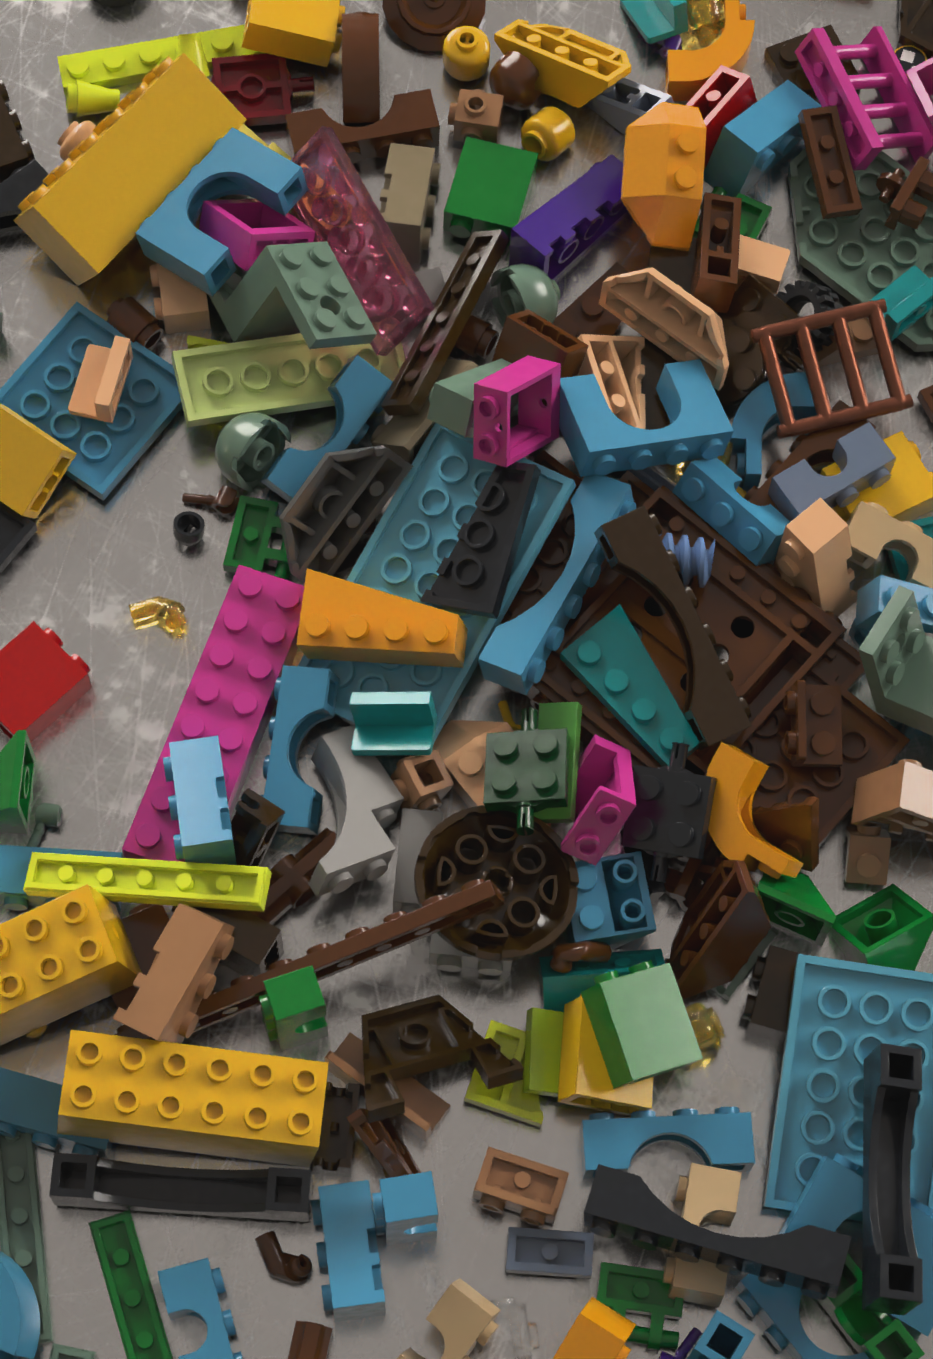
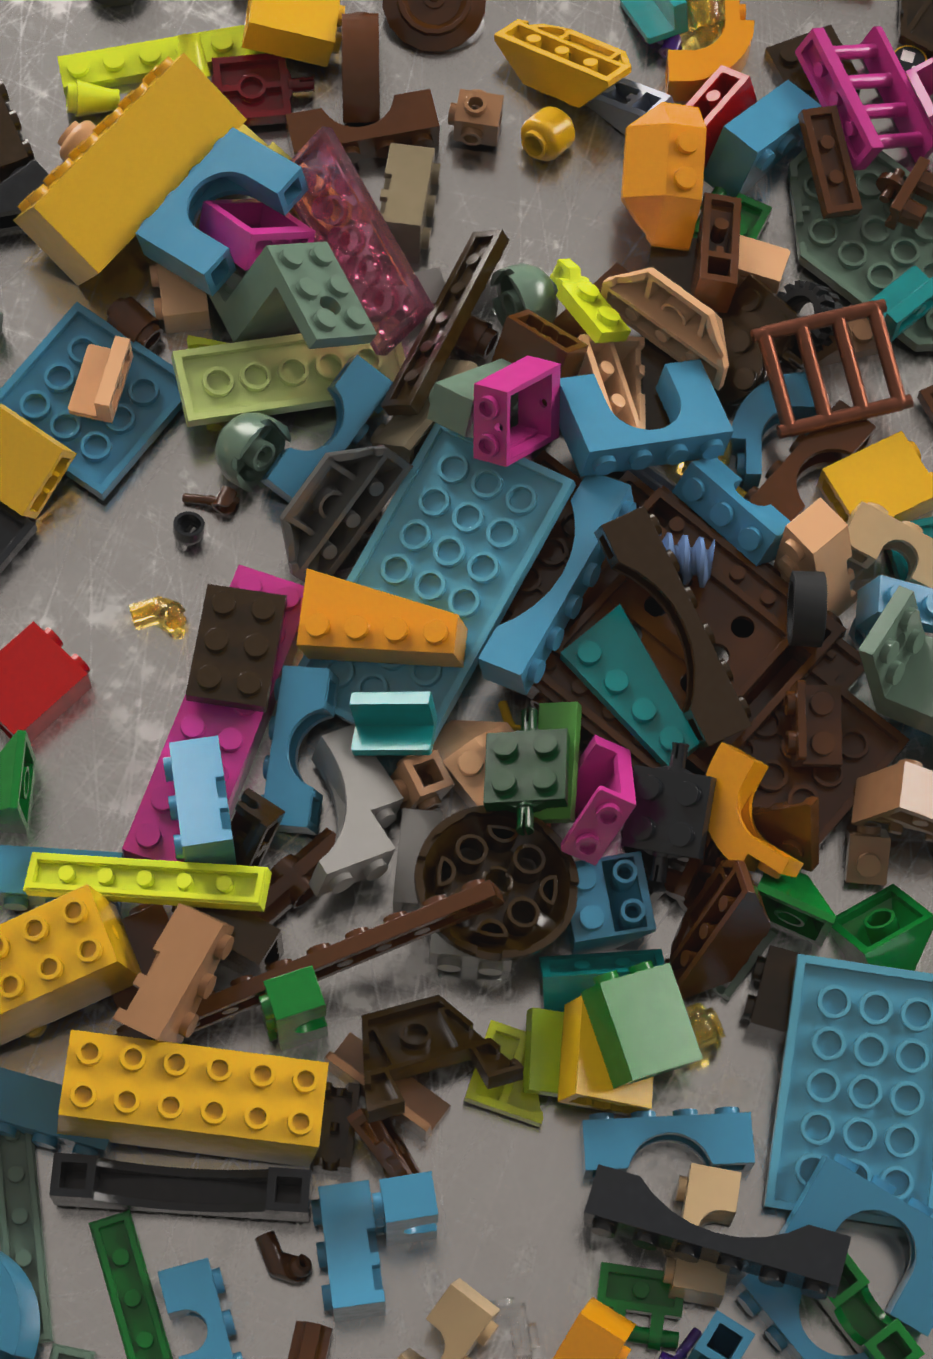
(46, 815): sand green hand -> none
(236, 648): none -> dark brown plate
(252, 535): green plate -> none
(466, 53): yellow head -> none
(483, 558): black wing -> none
(489, 188): green brick -> none
(515, 79): reddish brown hair -> none
(520, 1187): medium nougat bracket -> none
(549, 1252): sand blue plate -> none
(571, 220): dark purple wedge -> none
(581, 951): reddish brown arm -> none
(587, 304): none -> neon yellow hinge
(807, 608): none -> black tyre
(863, 464): sand blue arch -> none
(889, 1255): black arch -> none

